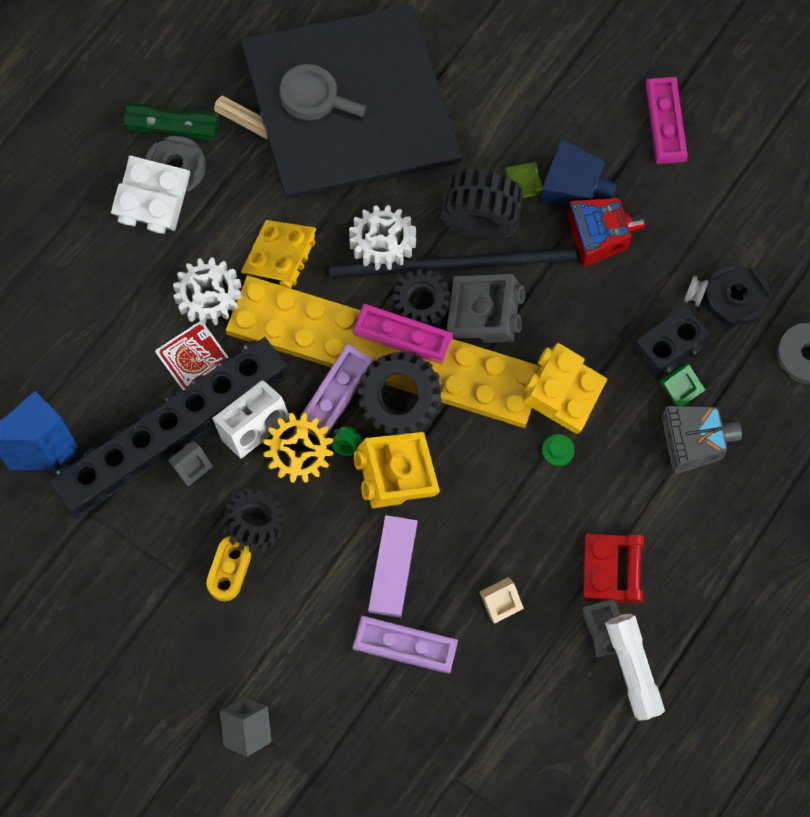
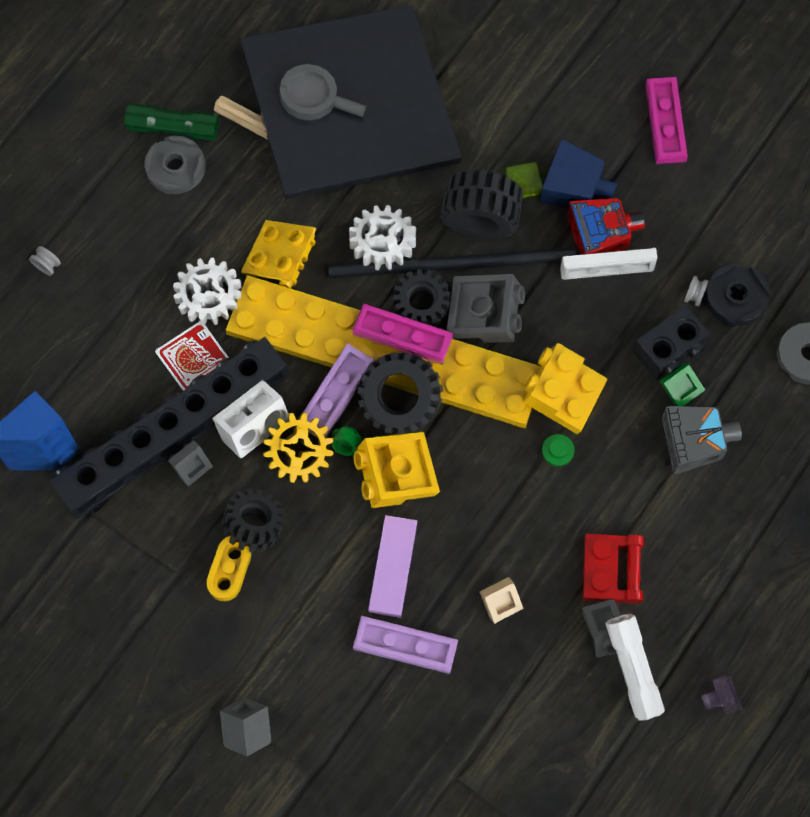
(44, 260): none -> light grey bush
(150, 194): white plate -> none
(608, 263): none -> white tile
(723, 696): none -> clear purple tile

